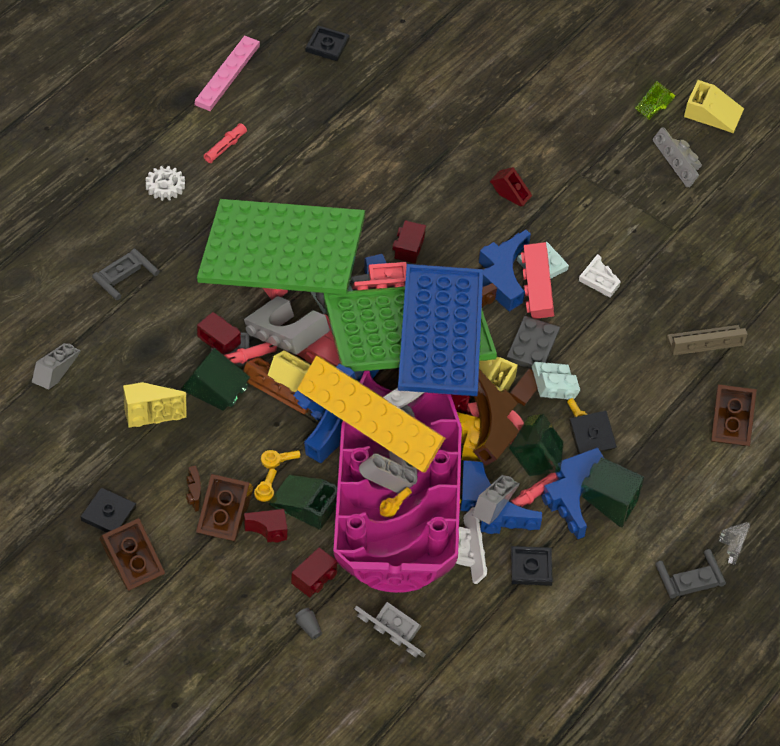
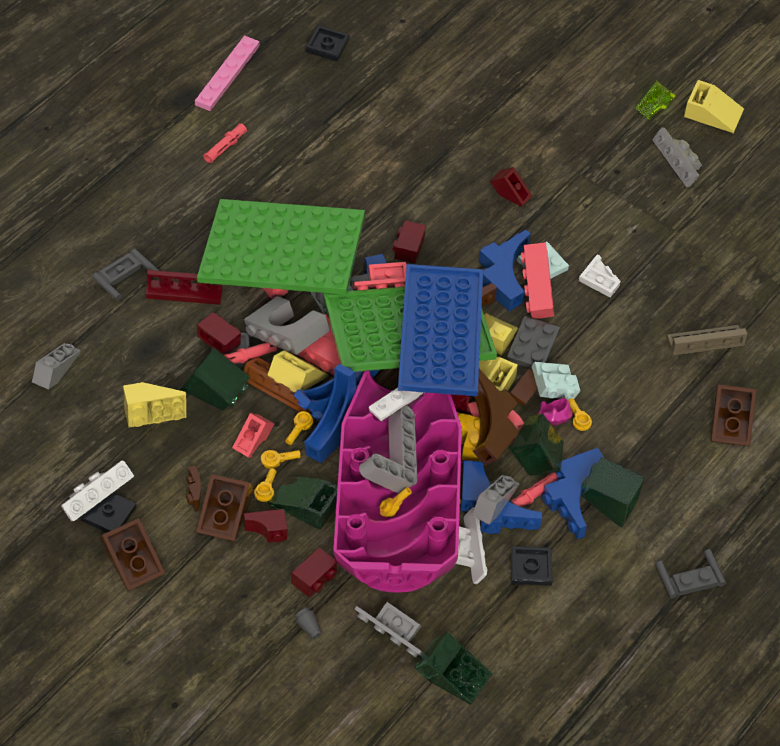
(96, 490): none -> white bracket
(165, 183): white gear -> none
(183, 290): none -> dark red fence
(253, 434): none -> coral arch
(302, 421): none -> yellow plate
(371, 414): yellow plate -> none
(453, 668): none -> clear green slope
(501, 333): none -> light yellow slope
(556, 411): none -> dark pink hair
(592, 432): black plate -> none
(735, 538): clear slope -> none

